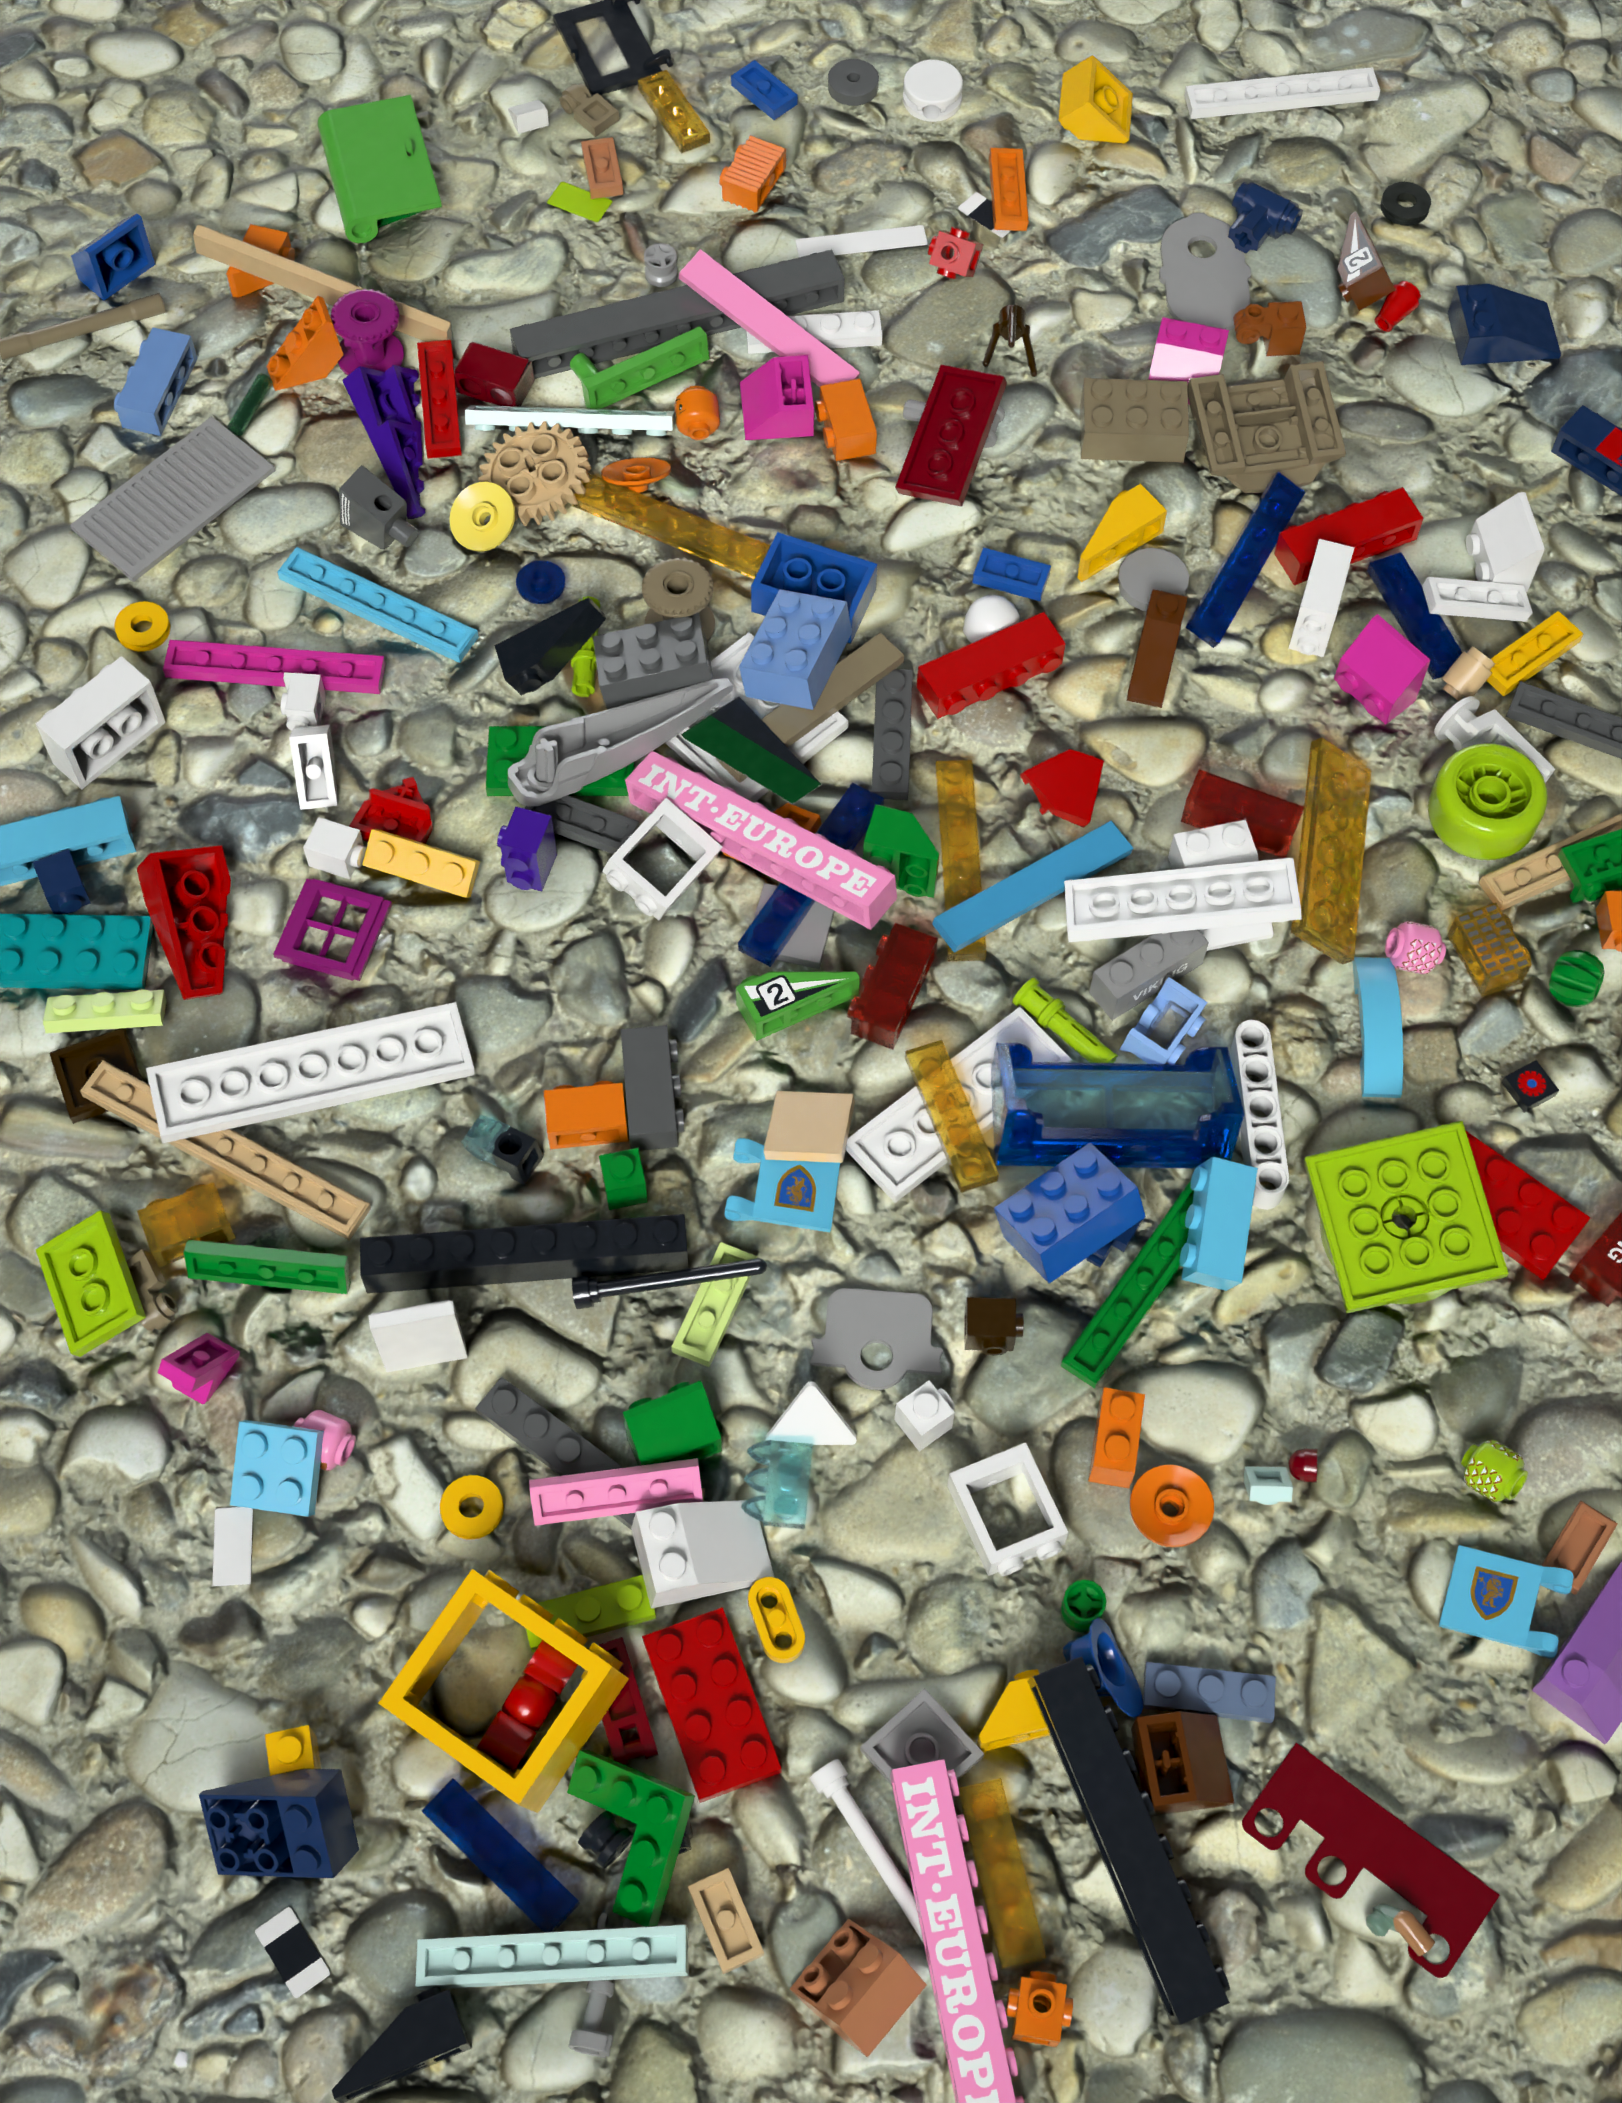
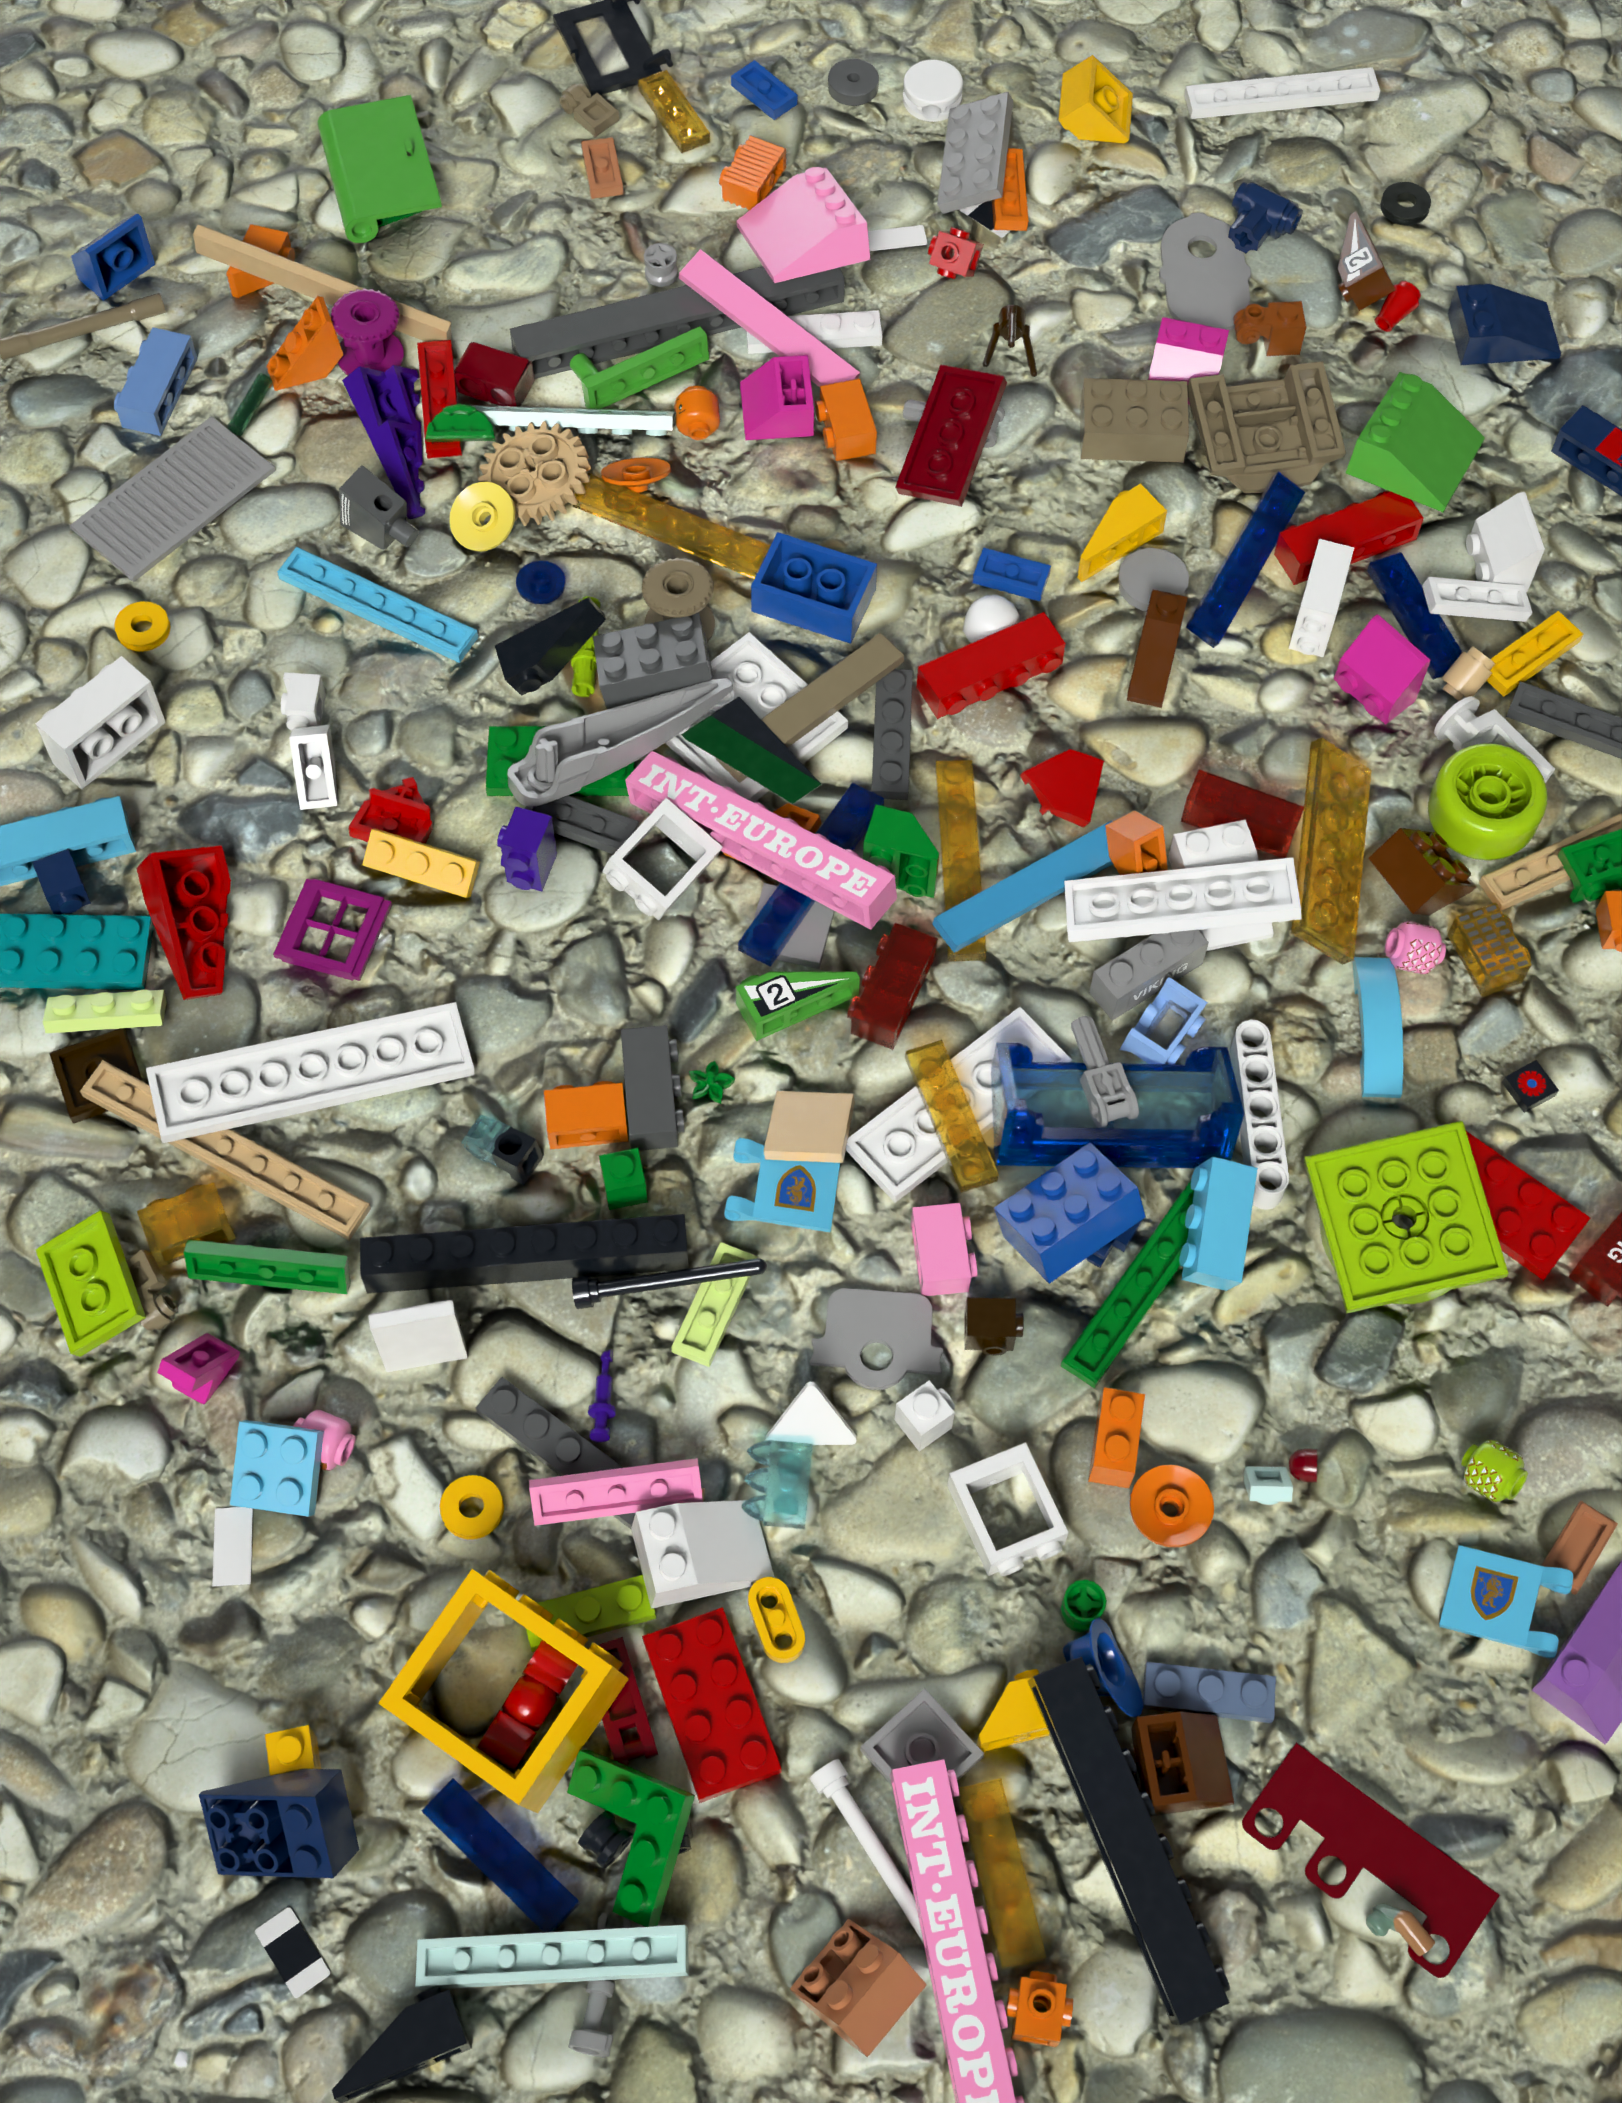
(267, 665): dark pink plate -> none
(334, 848): white brick -> none
(460, 424): none -> green tile
(529, 116): white slope -> none
(579, 202): lime sticker -> none
(602, 1408): none -> dark purple piece
(672, 1426): green slope -> none
(711, 1082): none -> green plant
(725, 1921): tan plate -> none
(796, 649): medium blue brick -> none
(806, 227): none -> bright pink slope
(942, 1249): none -> bright pink brick
(975, 153): none -> light grey plate
(1051, 1014): lime pin -> none
(1103, 1083): none -> light grey connector
(1136, 844): none -> orange slope
(1416, 444): none -> bright green slope
(1422, 870): none -> reddish brown slope
(1576, 978): green piece -> none

